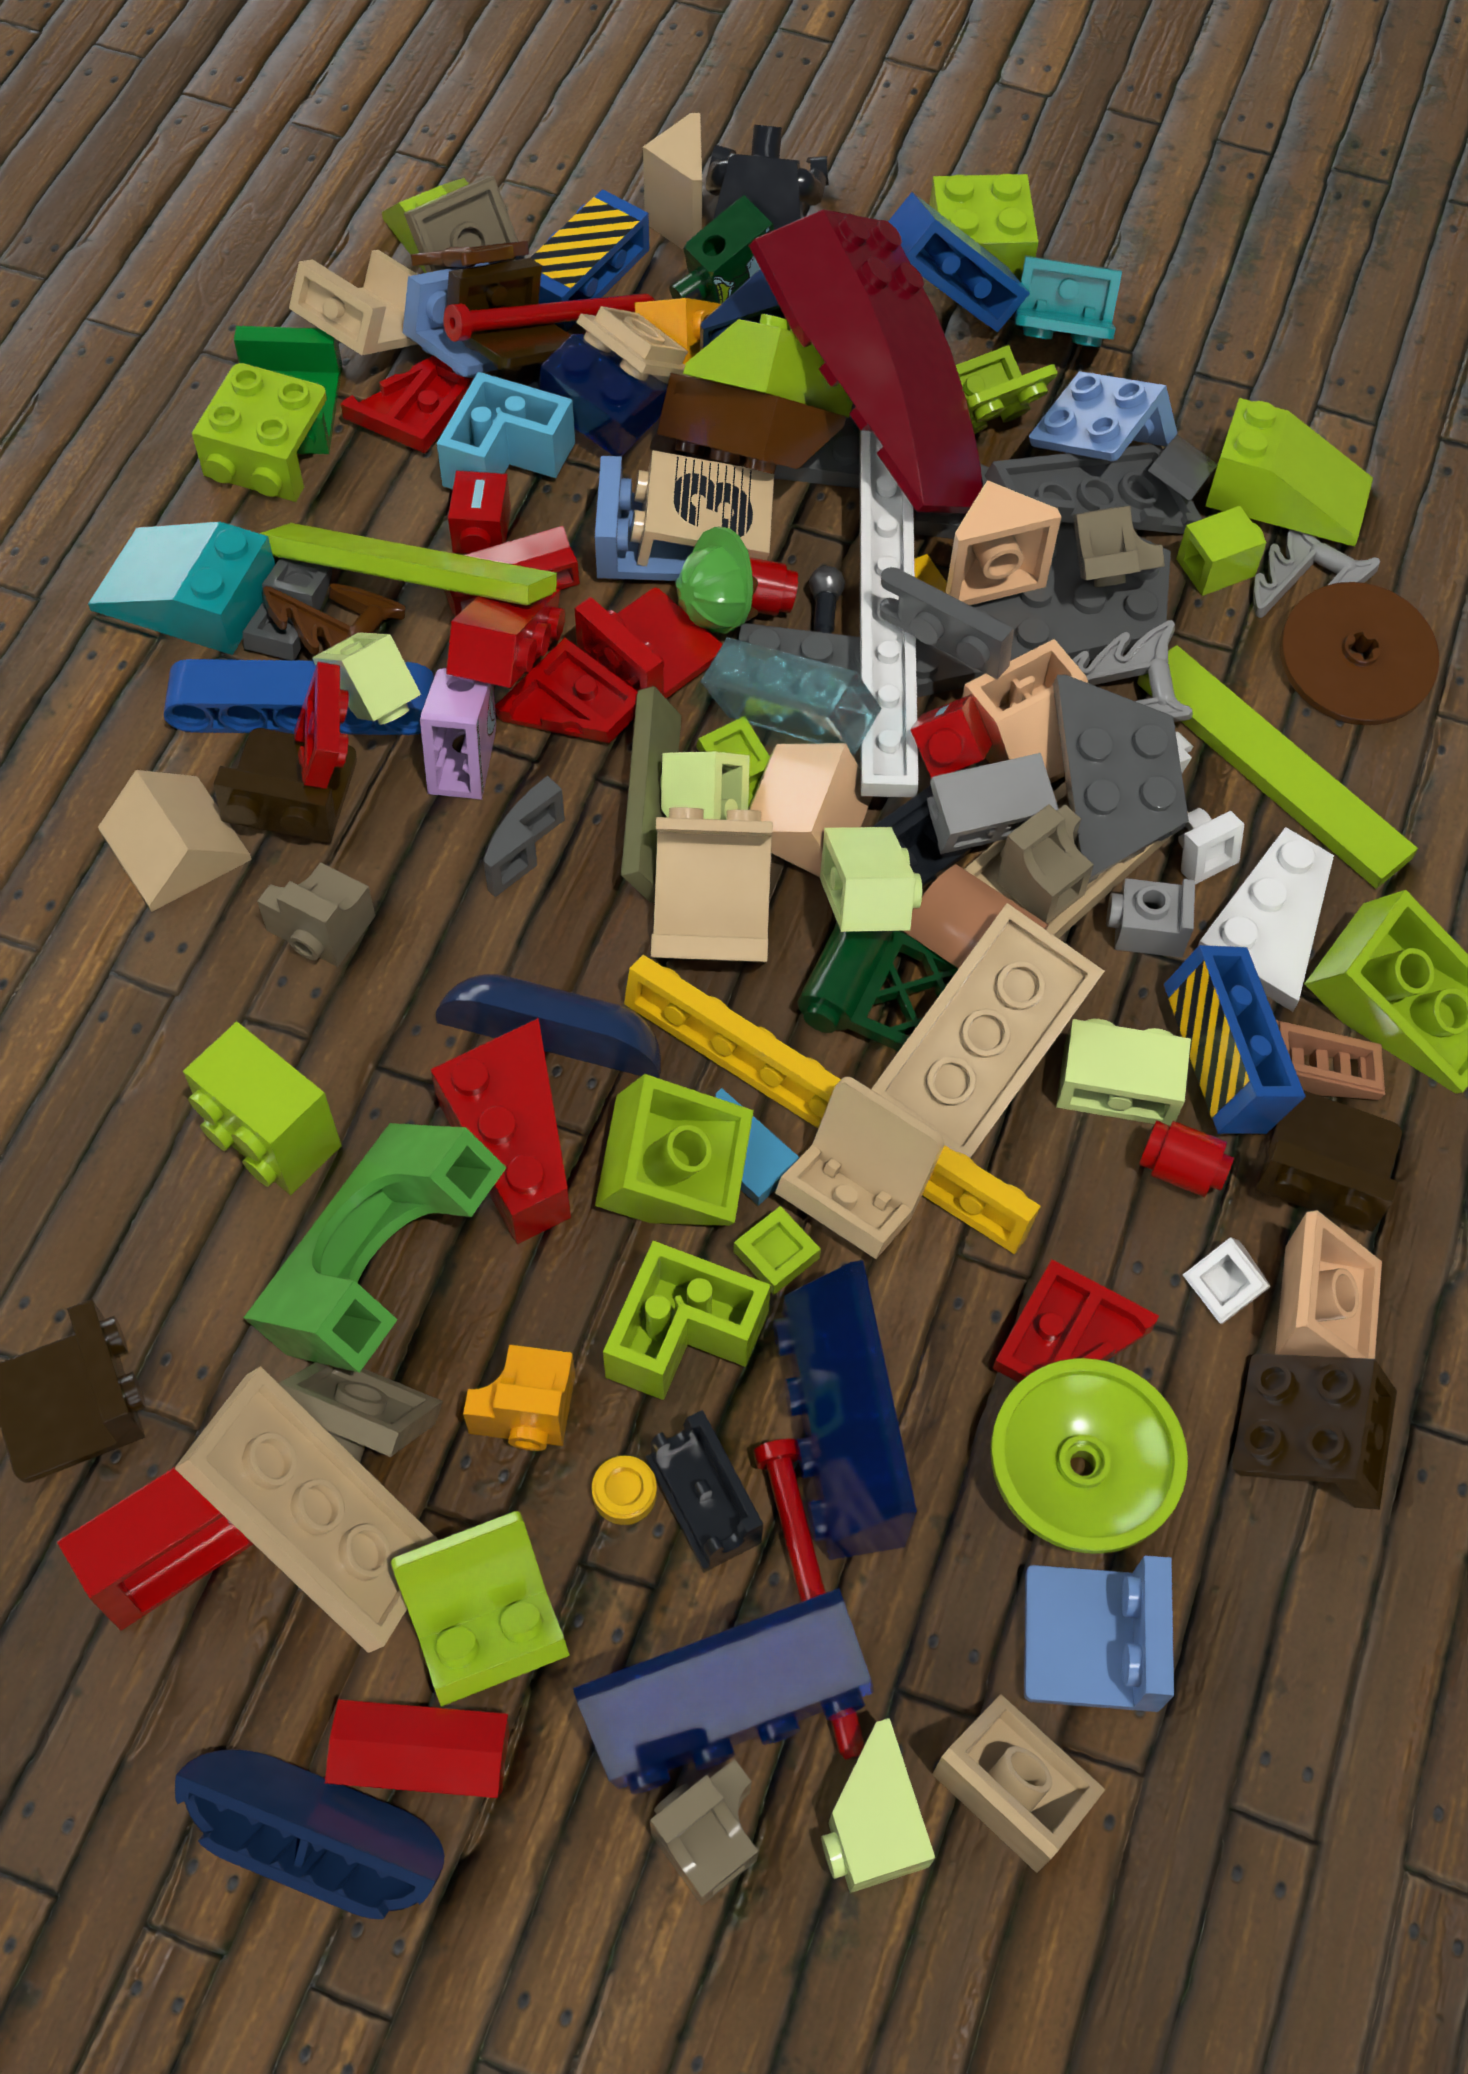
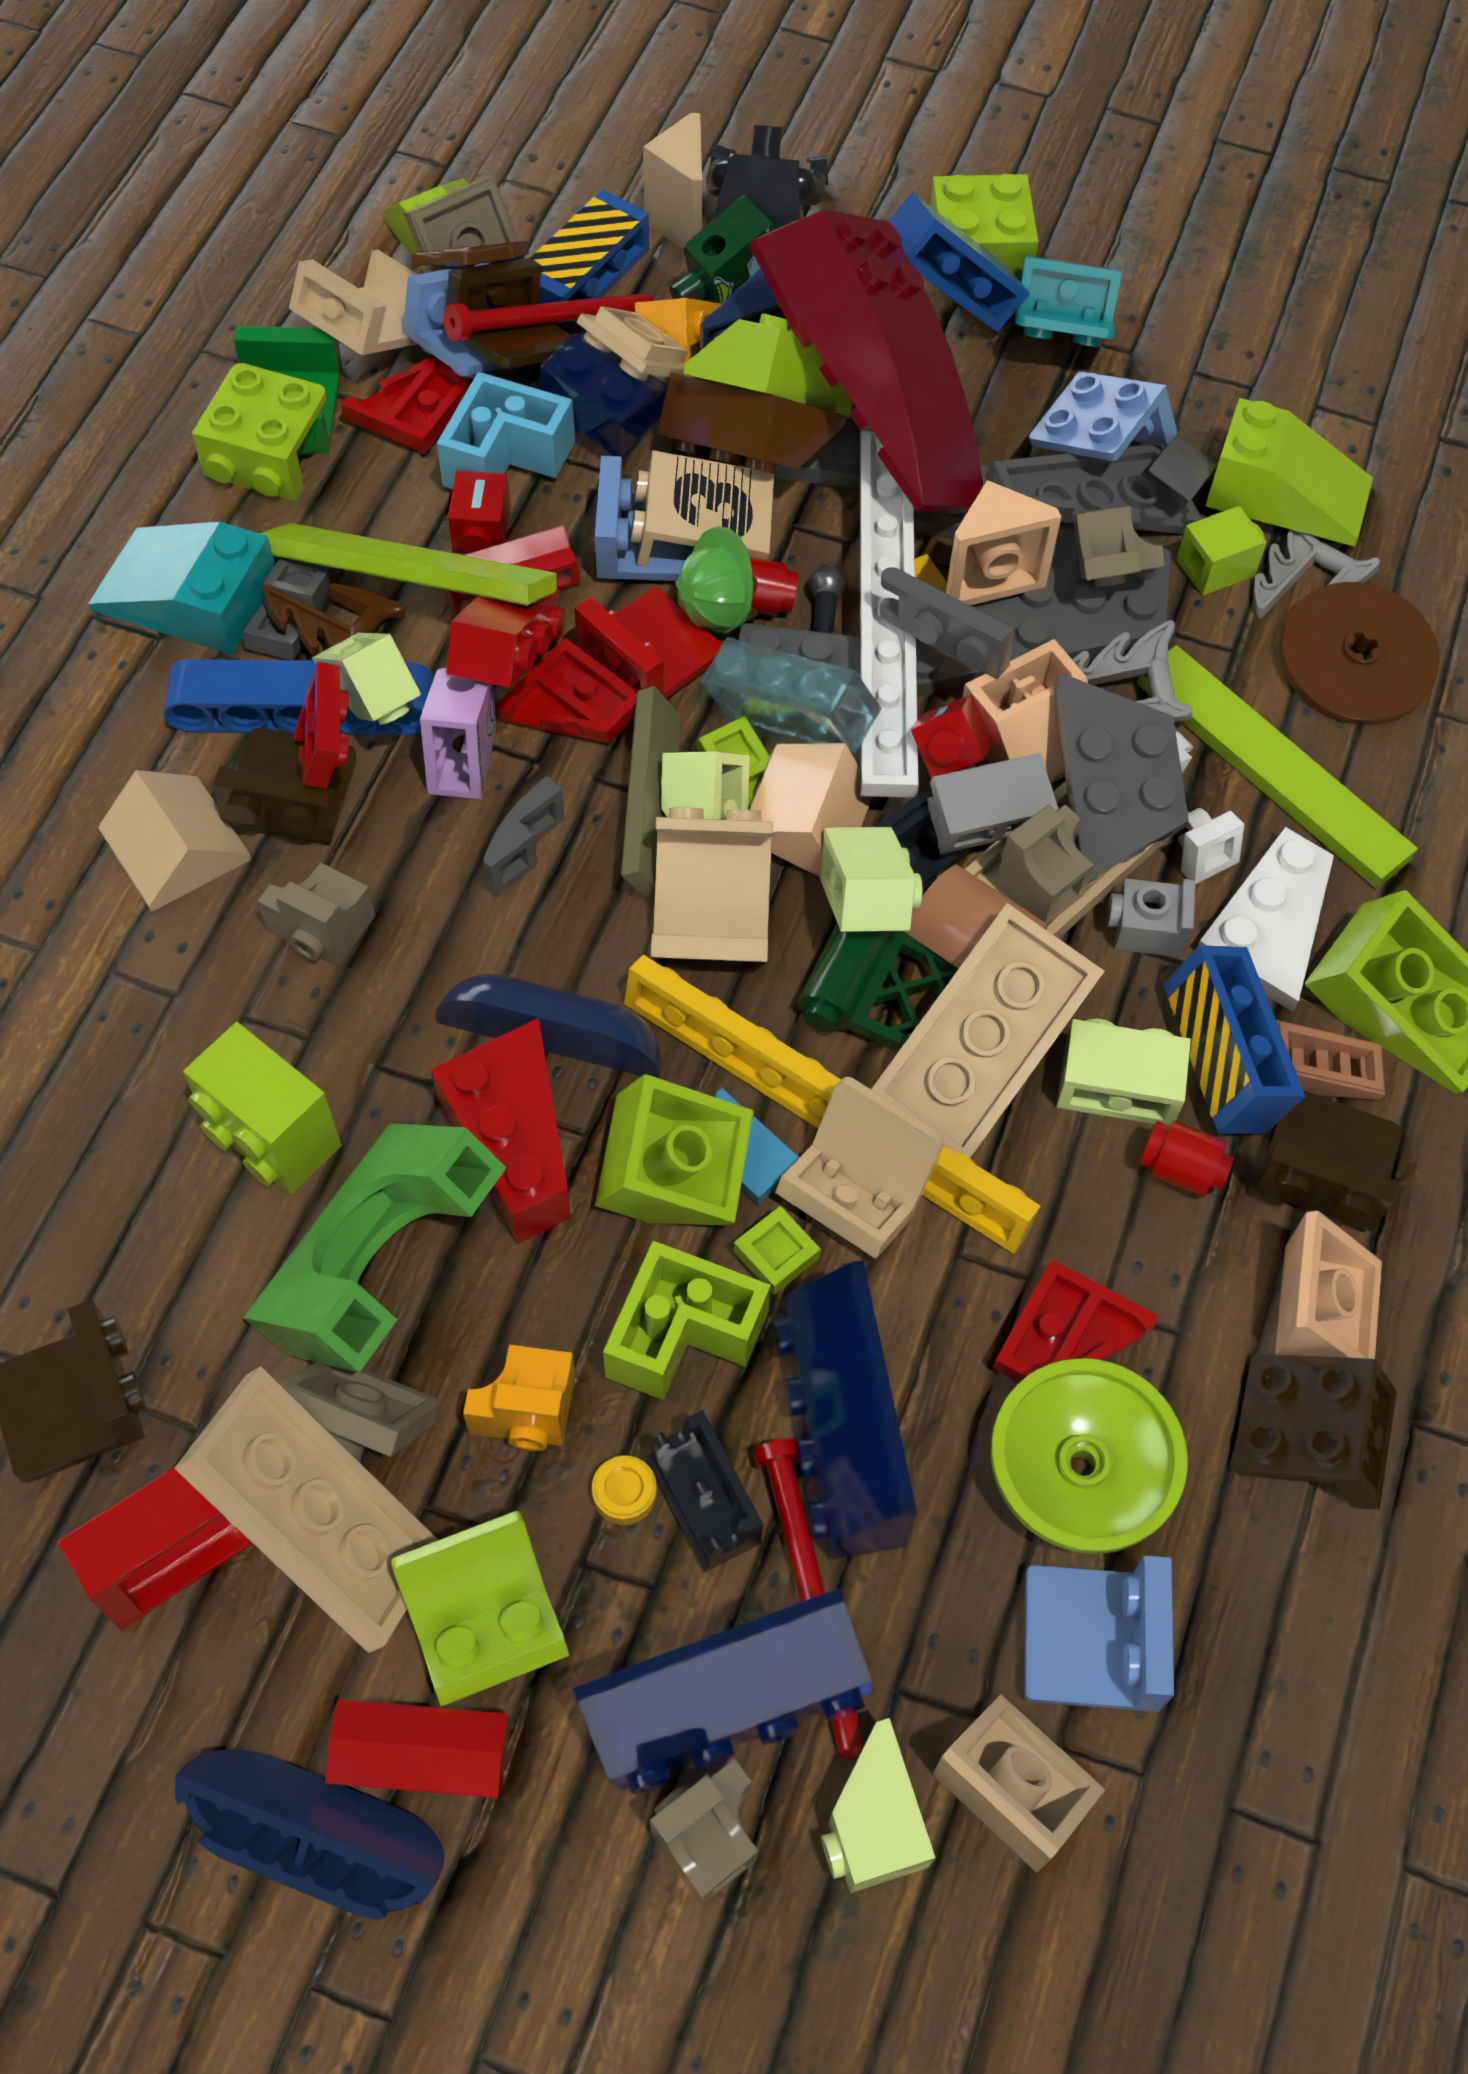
(998, 388): lime bracket -> none
(1227, 1279): white slope -> none

